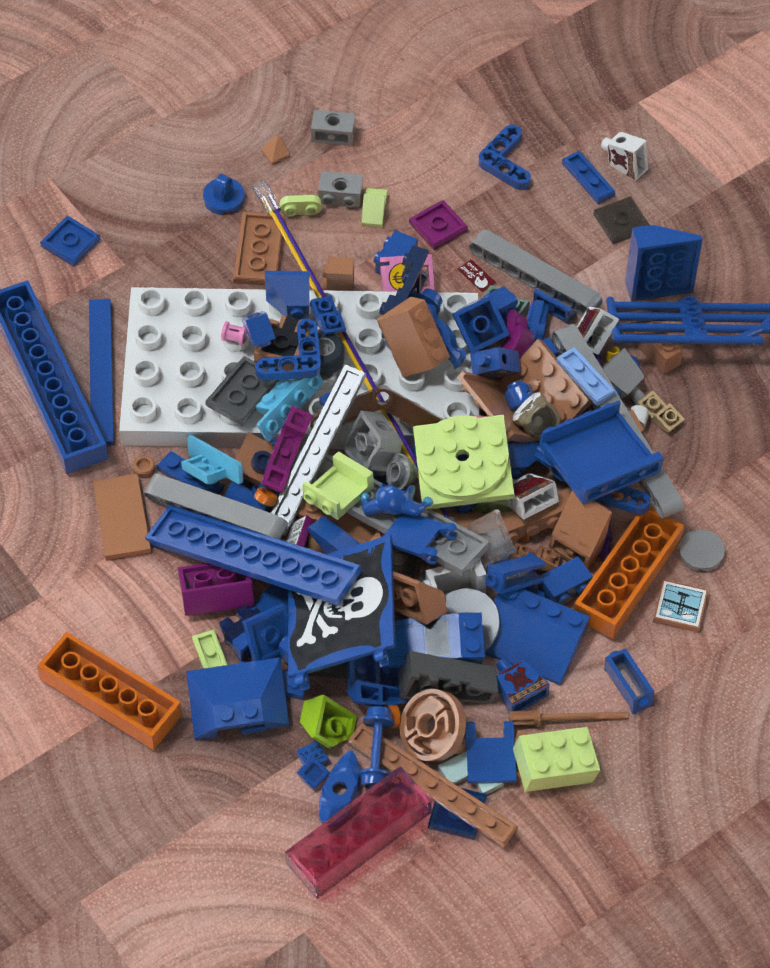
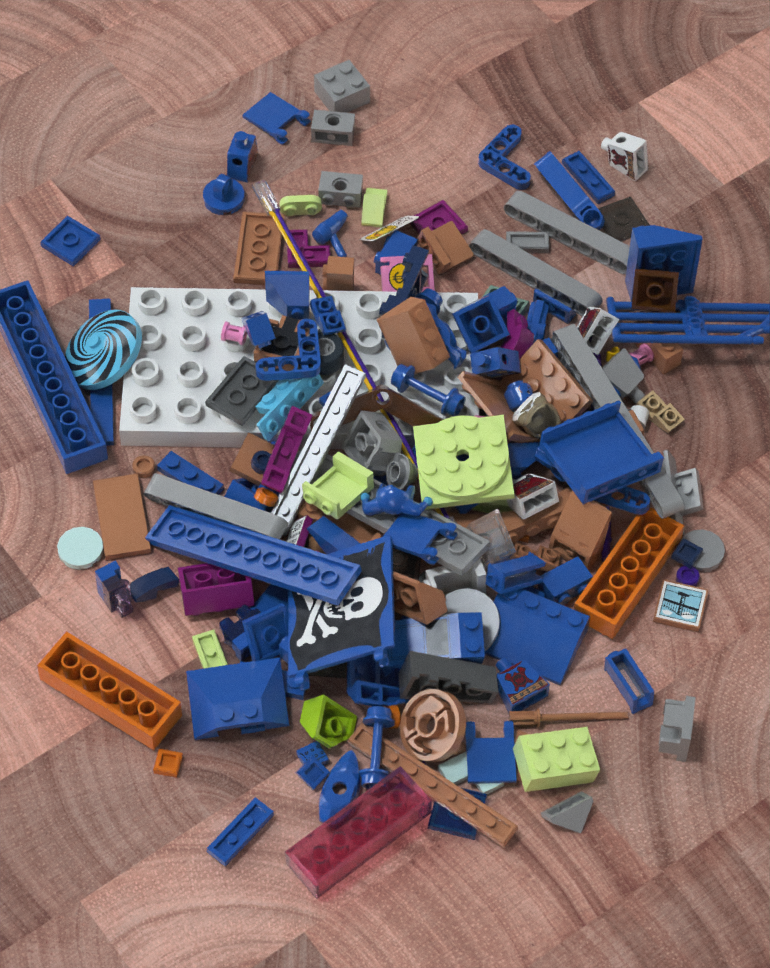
(80, 548): none -> light aqua tile
(104, 349): none -> dish
(113, 589): none -> clear purple hips
(148, 585): none -> dark blue slope
(168, 763): none -> orange tile
(210, 463): medium azure bracket -> none
(240, 831): none -> blue plate
(245, 149): none -> blue torso
(273, 114): none -> blue flag
(275, 150): nougat slope -> none
(314, 255): none -> magenta tile
(327, 232): none -> blue piece
(342, 88): none -> light grey brick
(389, 228): none -> sticker
(403, 378): none -> blue piece
(446, 246): none -> nougat bracket
(476, 275): dark red sticker -> none
(529, 241): none -> light grey tile
(568, 231): none -> light grey beam
(570, 191): none -> blue piece
(570, 812): none -> light grey slope
(585, 376): light blue tile -> none
(643, 354): none -> bright pink bush
(655, 290): none -> reddish brown slope
(677, 727): none -> light grey panel
(687, 485): none -> light grey bracket
(687, 553): none -> dark blue tile
(687, 576): none -> dark purple tile

